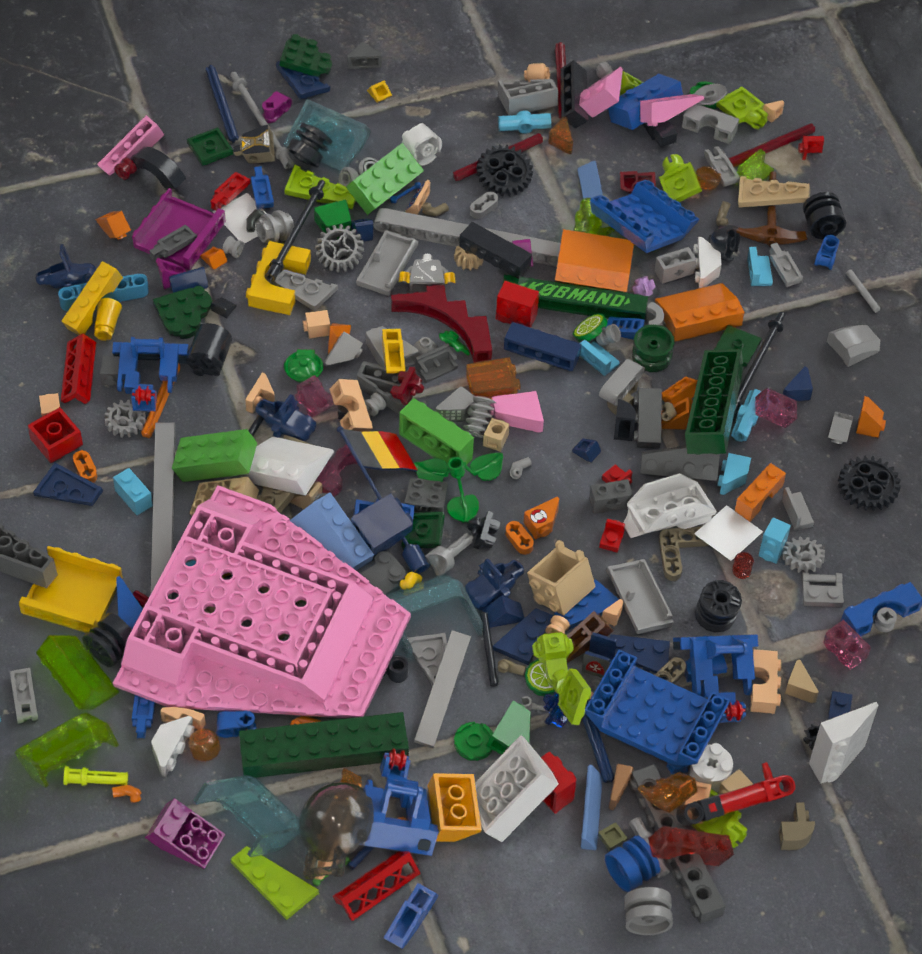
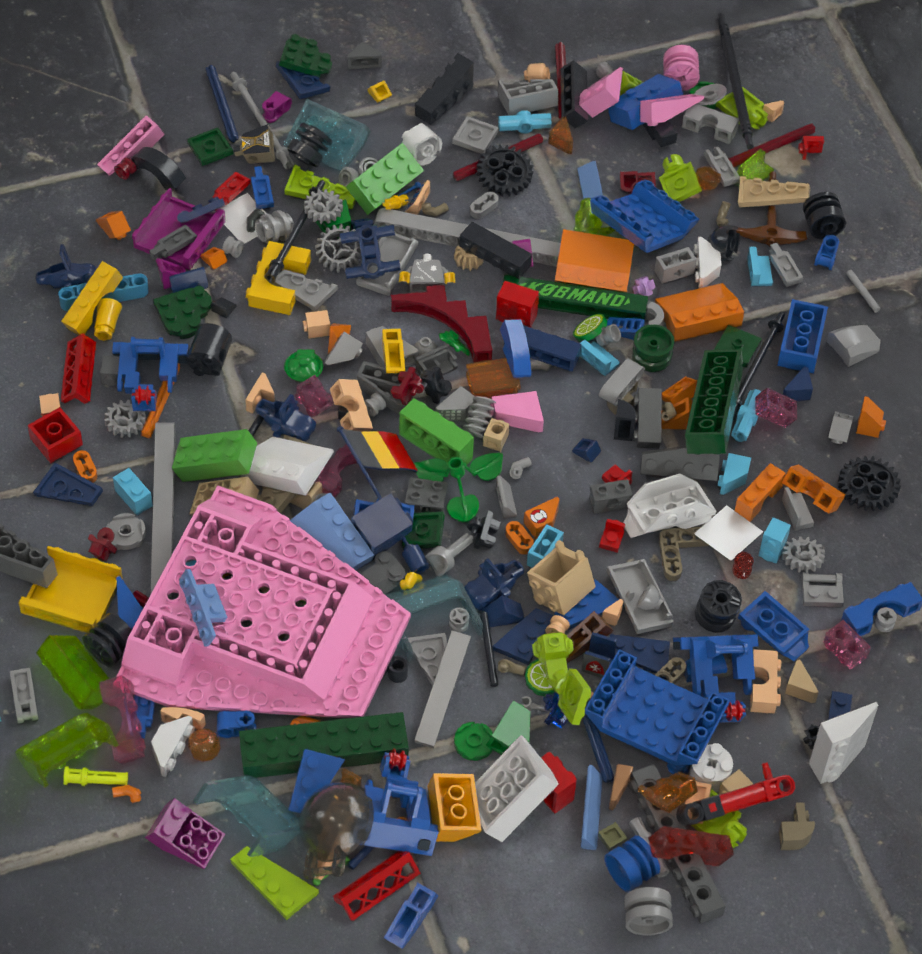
(103, 545): none -> dark red hips
(118, 693): none -> clear pink arch
(133, 524): none -> light grey plate
(200, 210): none -> dark blue hinge
(204, 605): none -> medium blue bracket
(313, 773): none -> blue wing
(323, 206): none -> light grey gear
(370, 251): none -> dark blue piece
(395, 202): none -> yellow axle
(436, 384): none -> black hips
(446, 90): none -> black wedge
(461, 615): none -> light grey wheel
(475, 135): none -> light grey plate
(505, 498): none -> light grey slope
(516, 348): none -> blue slope
(543, 545): none -> medium azure brick
(650, 598): none -> light grey brick
(682, 64): none -> bright pink wheel
(735, 81): none -> black axle
(776, 626): none -> blue slope
(802, 335): none -> blue brick
(804, 481): none -> orange arch

